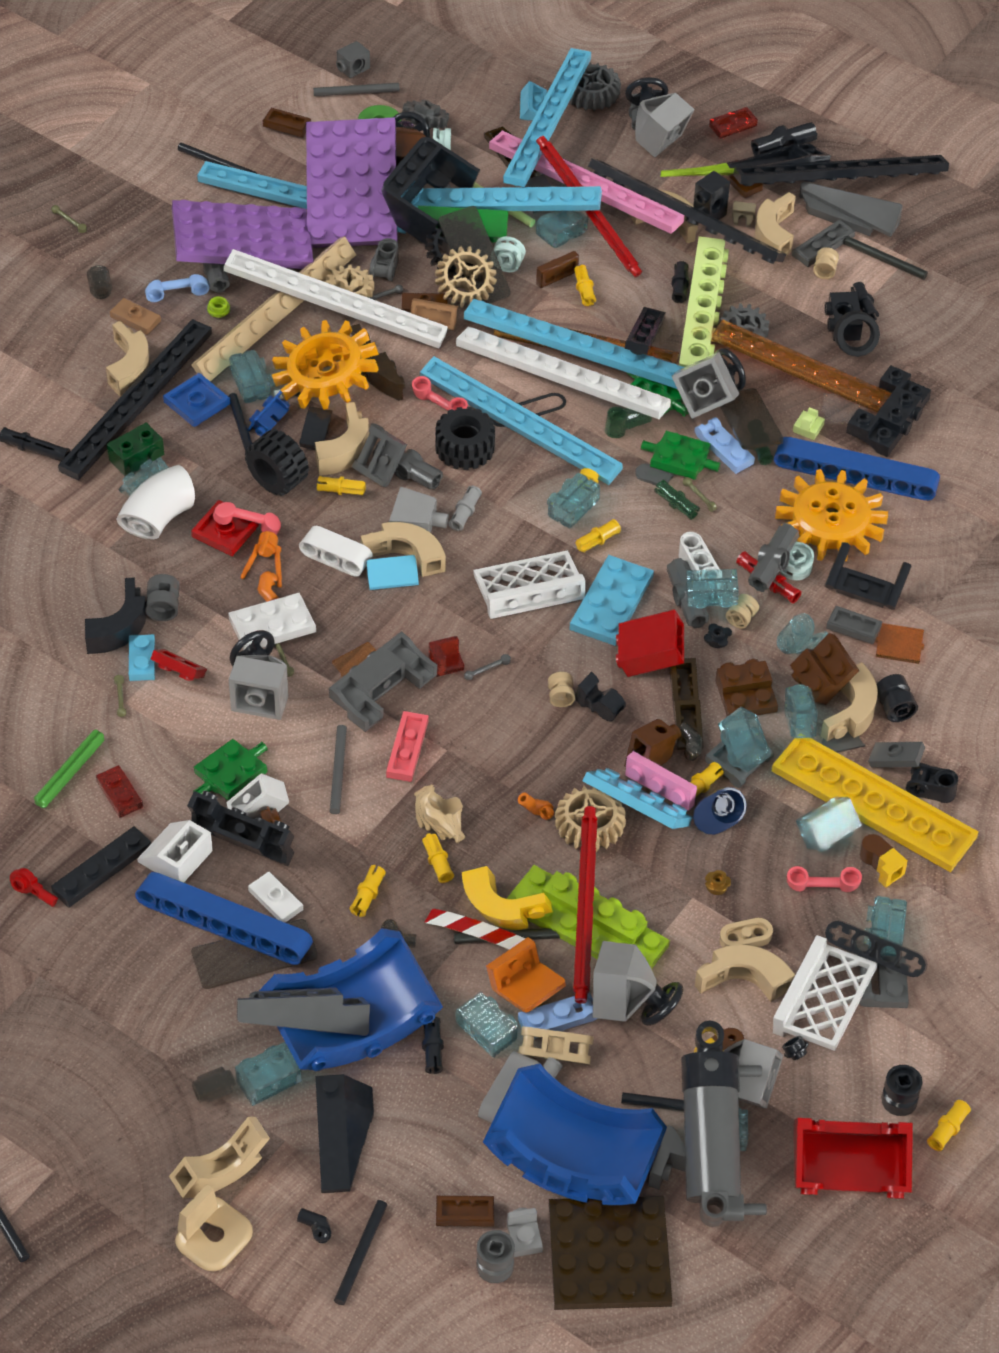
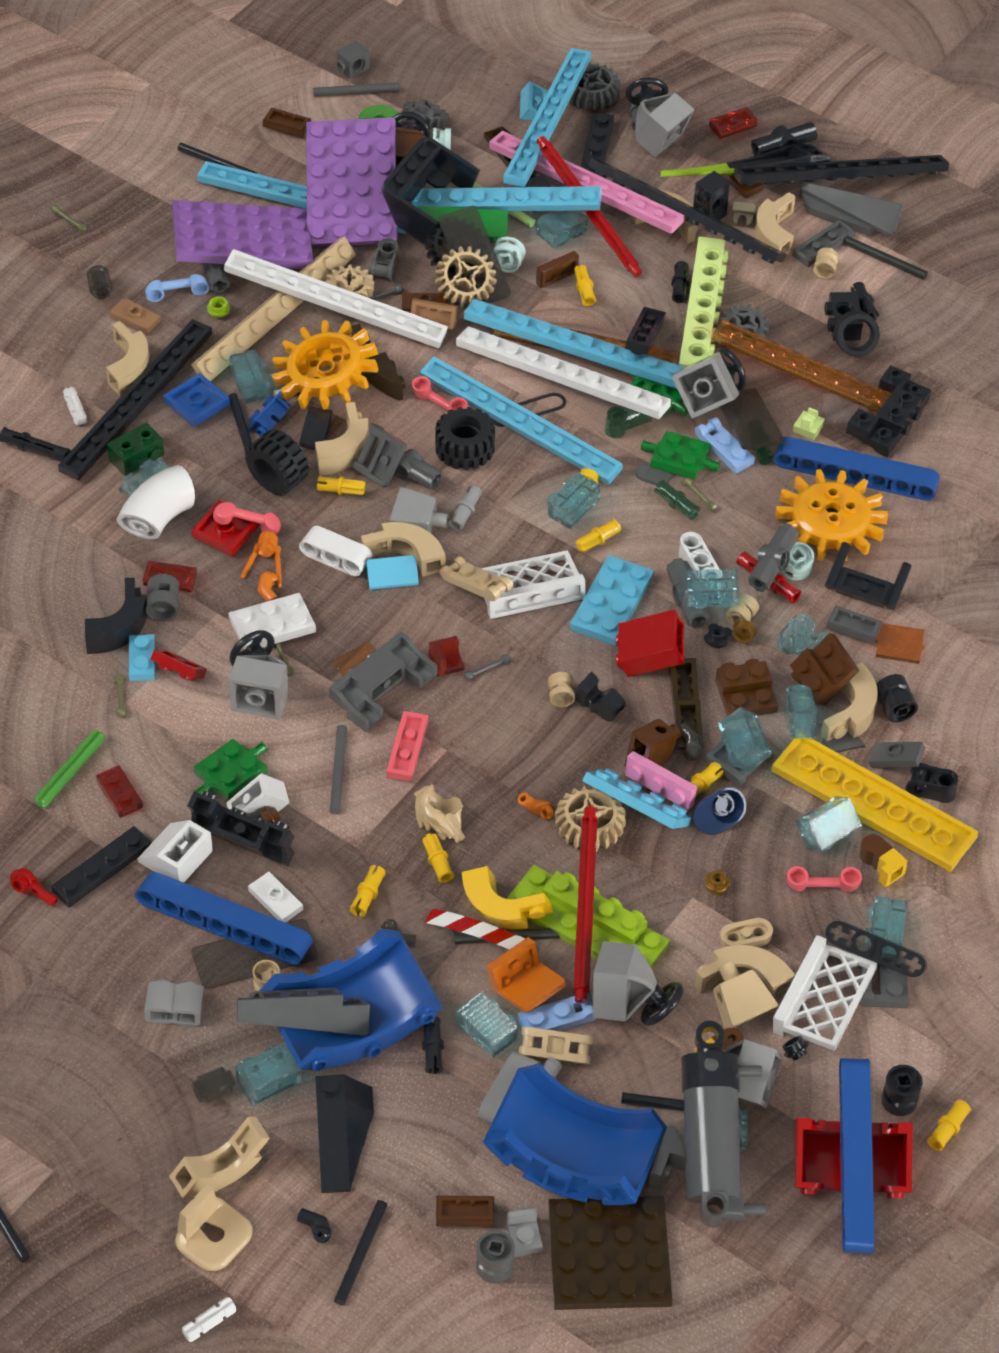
(75, 406): none -> white axle
(174, 1003): none -> light grey brick
(184, 574): none -> clear red plate
(208, 1319): none -> white axle
(263, 972): none -> tan wheel
(475, 579): none -> tan plate
(597, 139): none -> black plate
(741, 996): none -> tan torso
(745, 635): none -> pearl gold plate
(856, 1156): none -> blue beam

